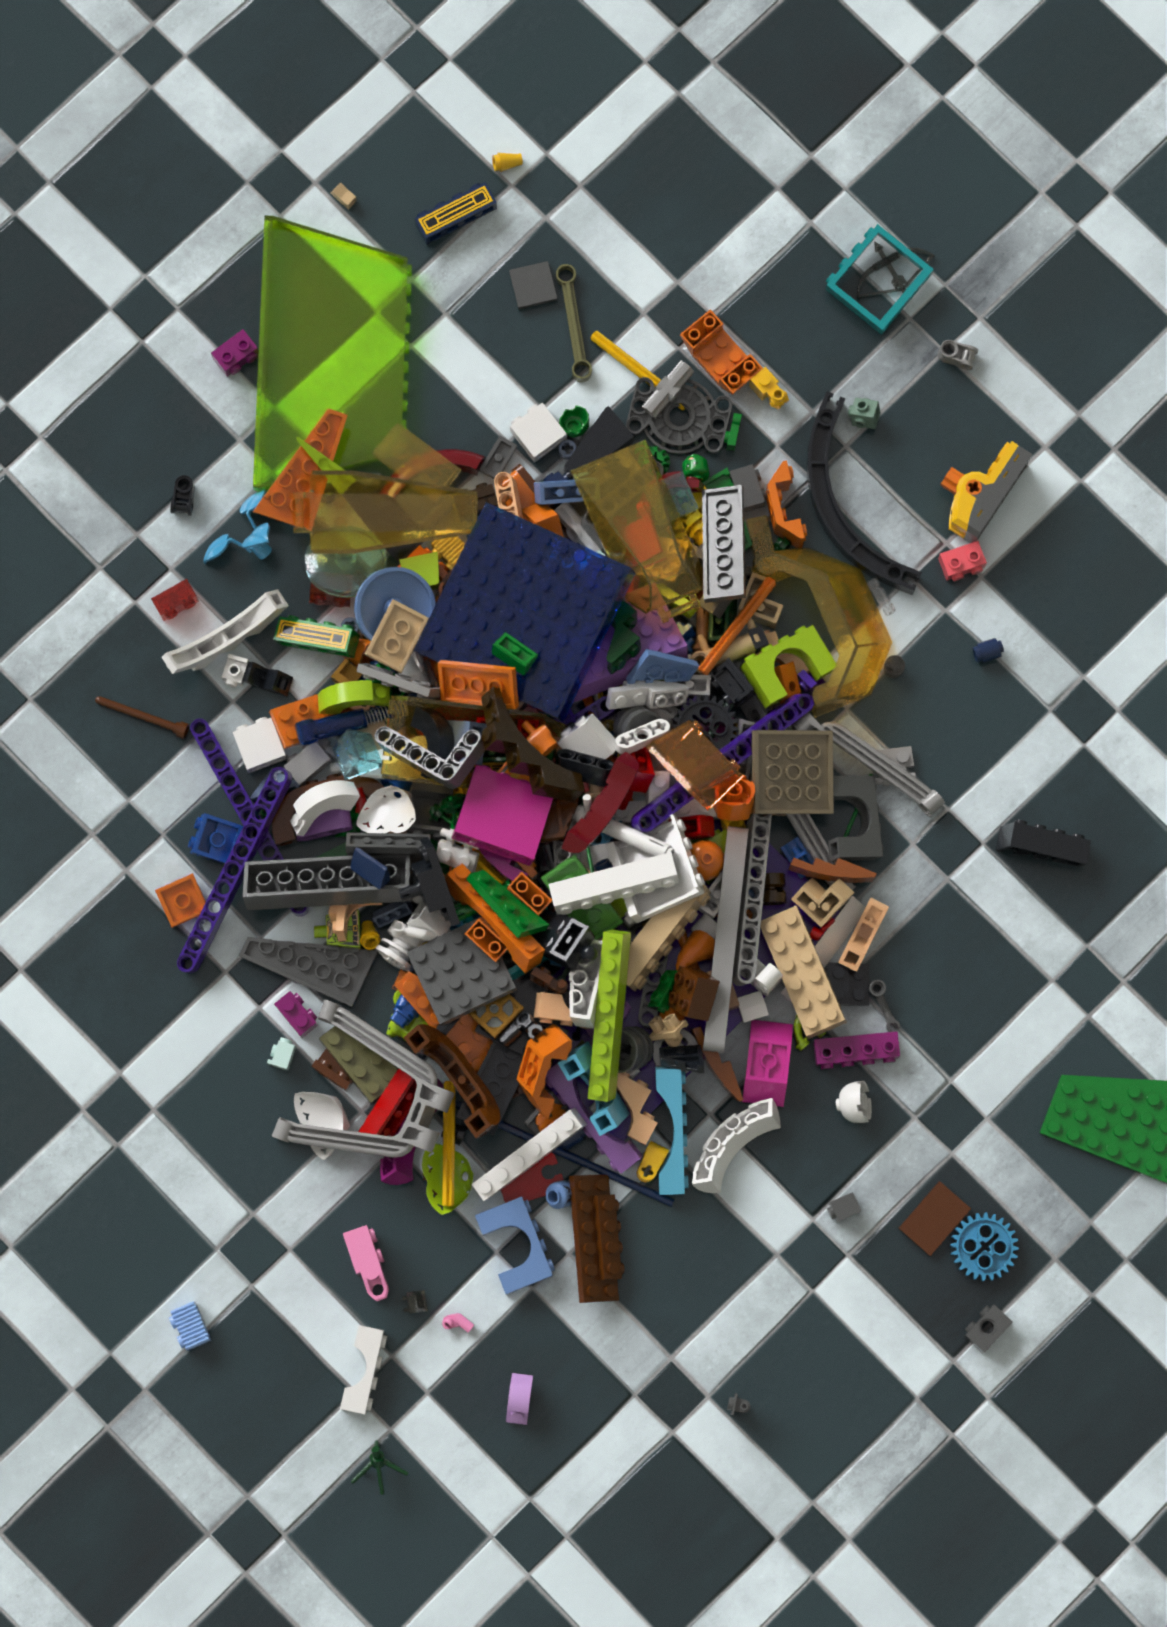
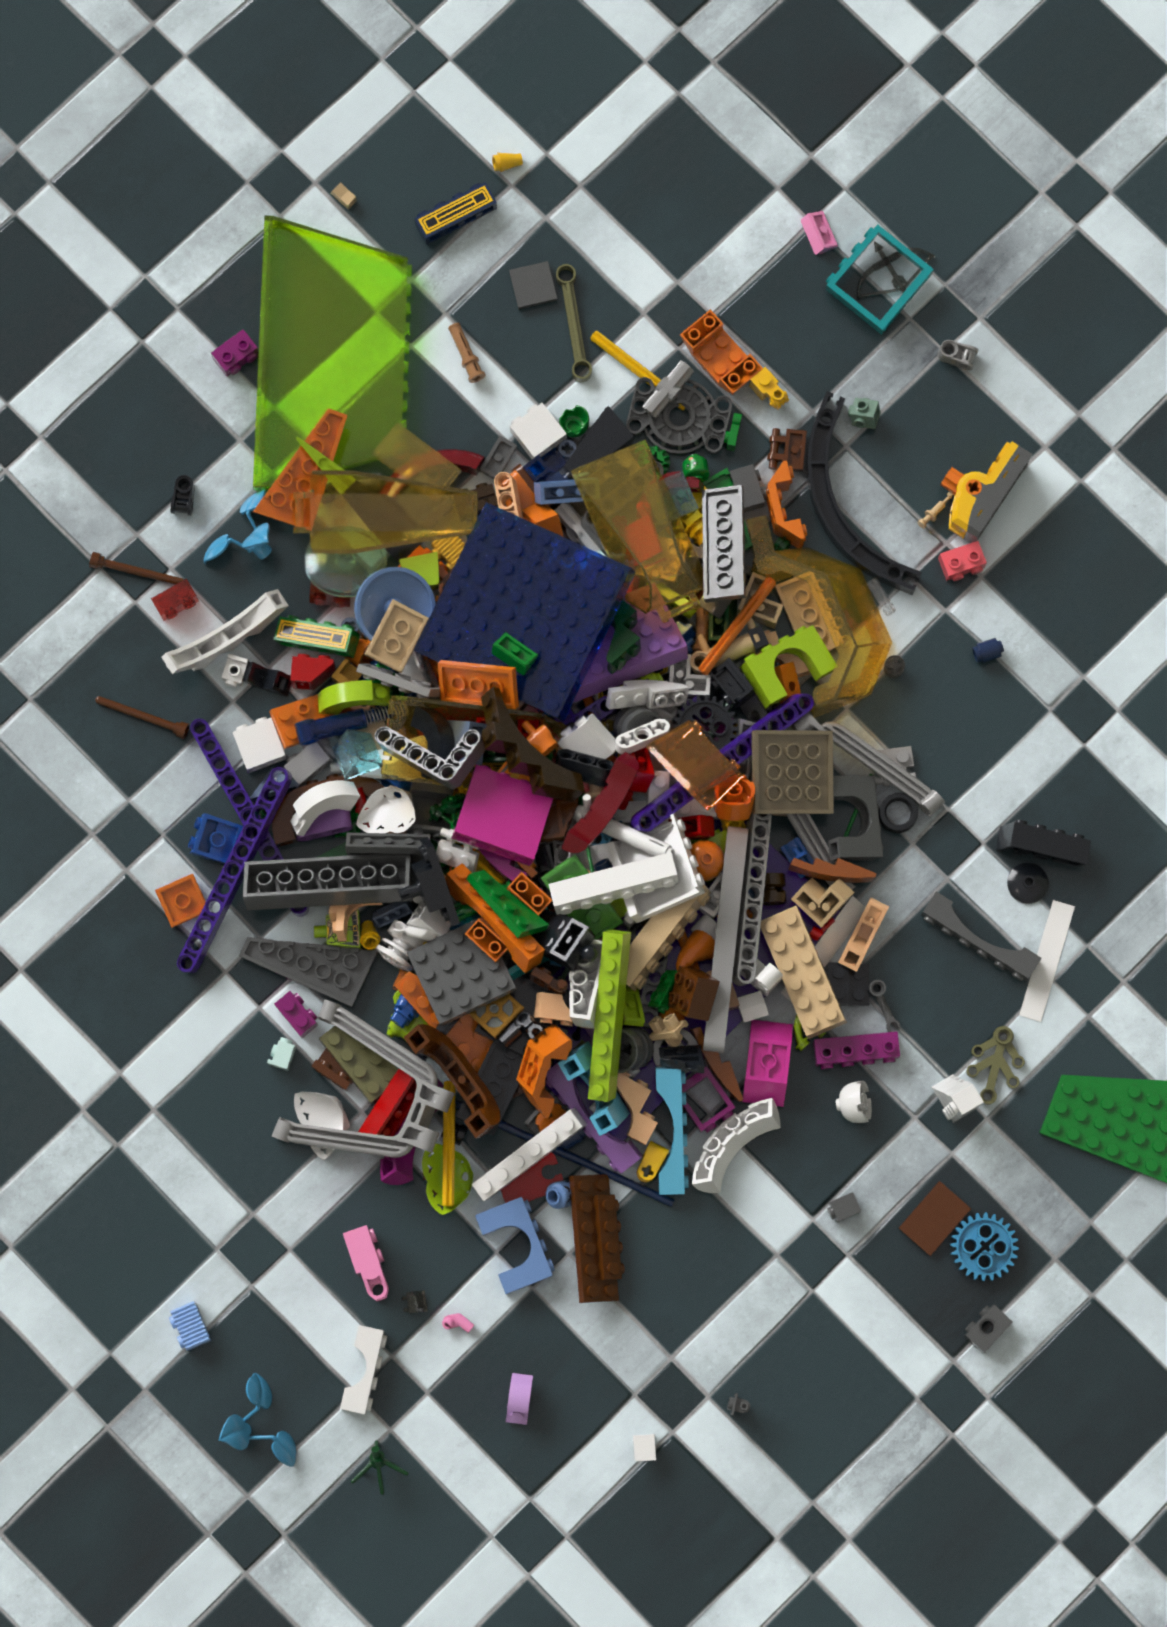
(99, 561): none -> reddish brown piece
(237, 1432): none -> dark azure plant
(310, 672): none -> red slope
(369, 869): dark blue slope -> none
(469, 360): none -> medium nougat pin
(542, 466): none -> clear blue slope
(633, 1009): none -> lime hinge
(644, 1447): none -> white panel
(660, 666): medium blue wing -> none
(724, 1114): none -> magenta window
(794, 448): none -> reddish brown plate
(802, 608): none -> tan plate
(808, 683): dark purple bracket -> none
(819, 232): none -> bright pink slope
(913, 813): none -> black tyre
(931, 514): none -> tan piece
(957, 1097): none -> white wedge
(996, 1061): none -> olive plant
(1019, 962): none -> dark grey arch
(1020, 890): none -> black dish
(1050, 952): none -> white sticker

